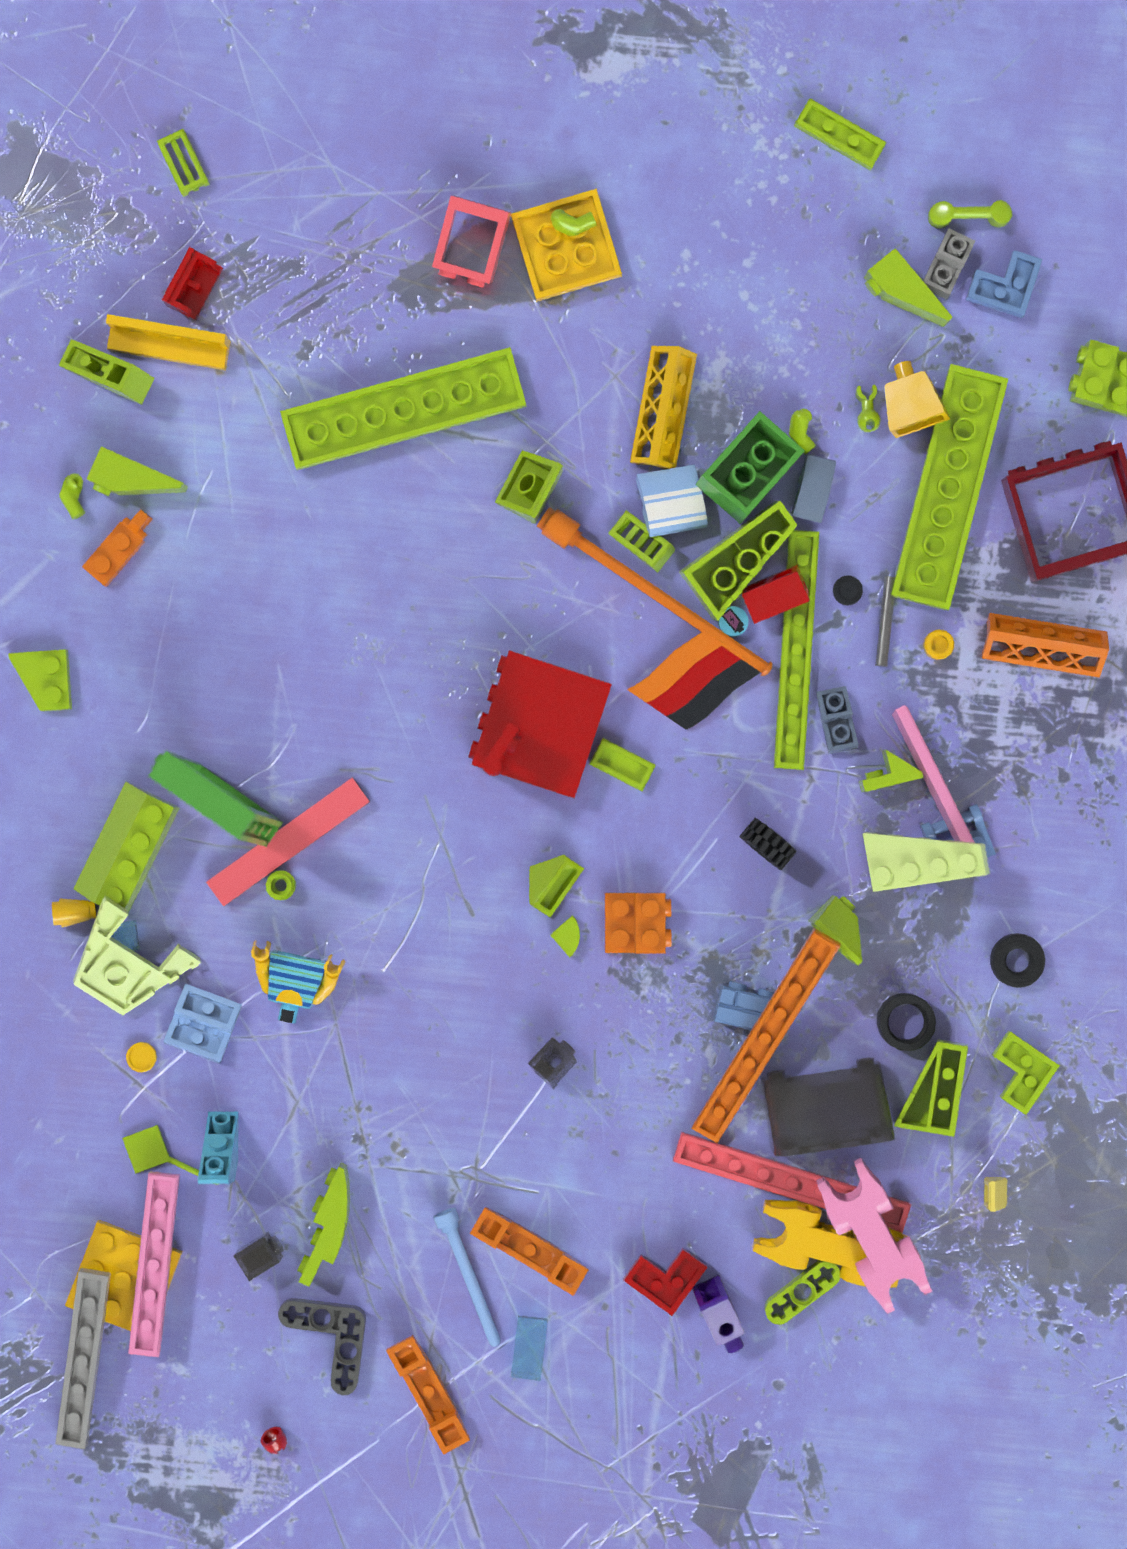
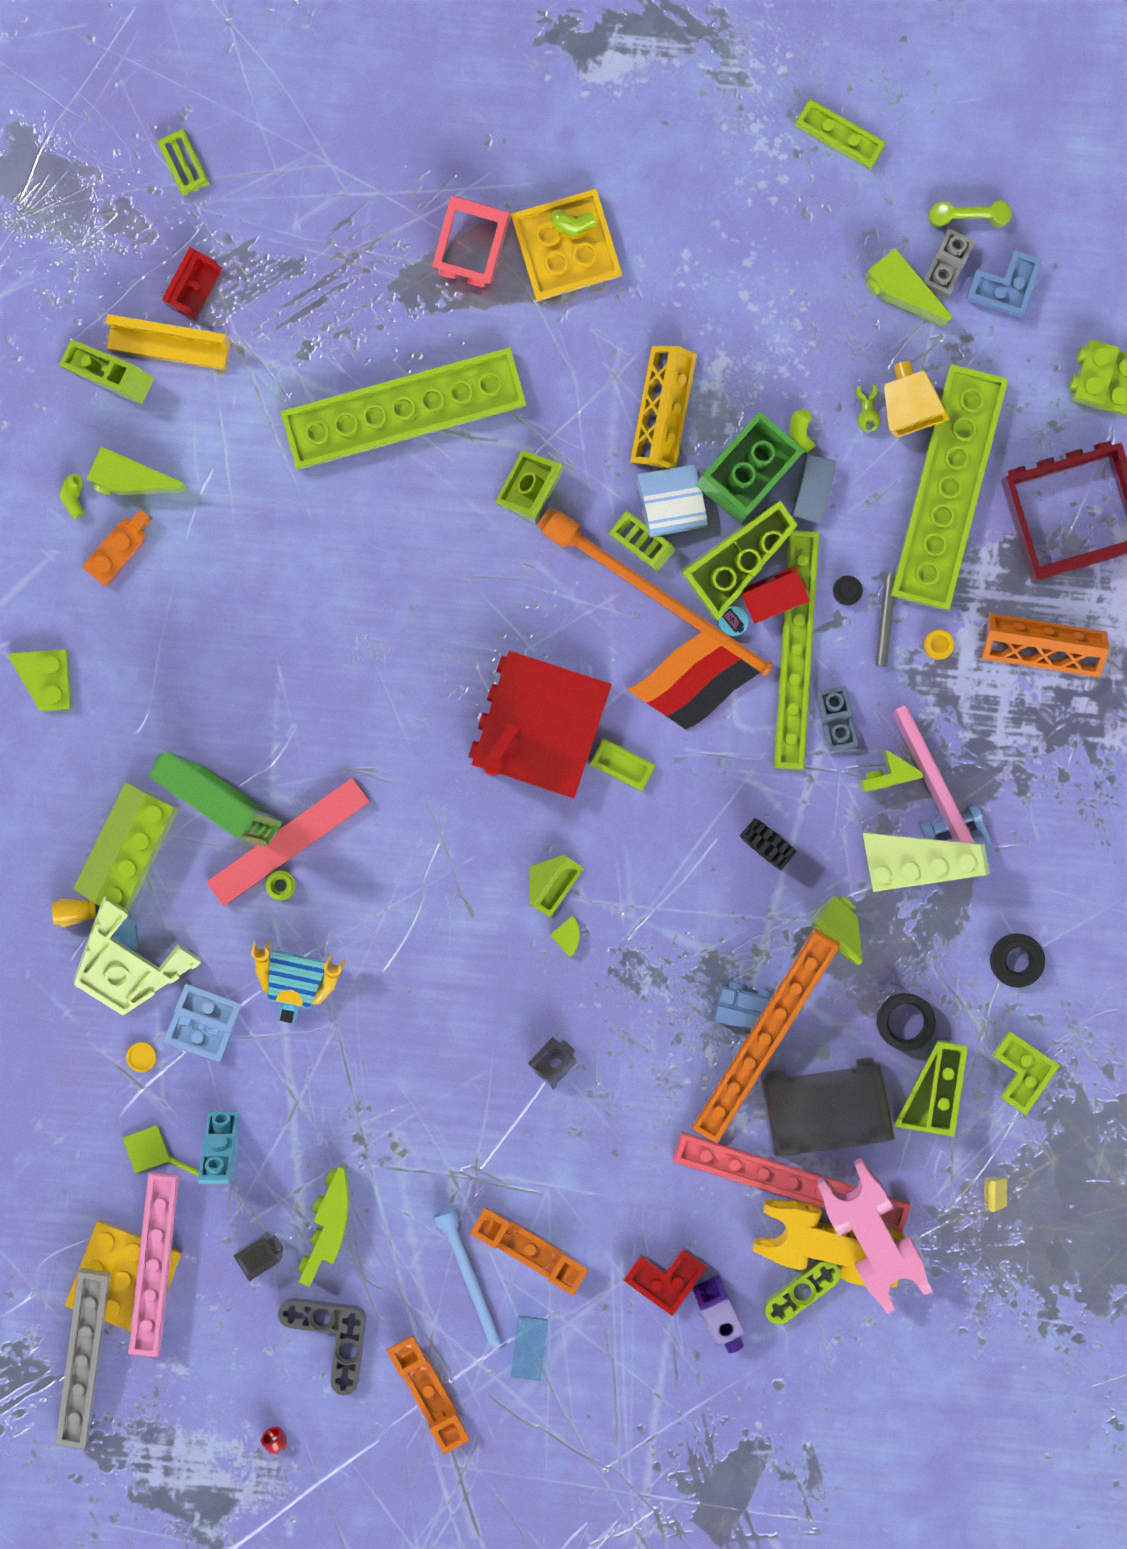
(637, 923): orange plate -> none

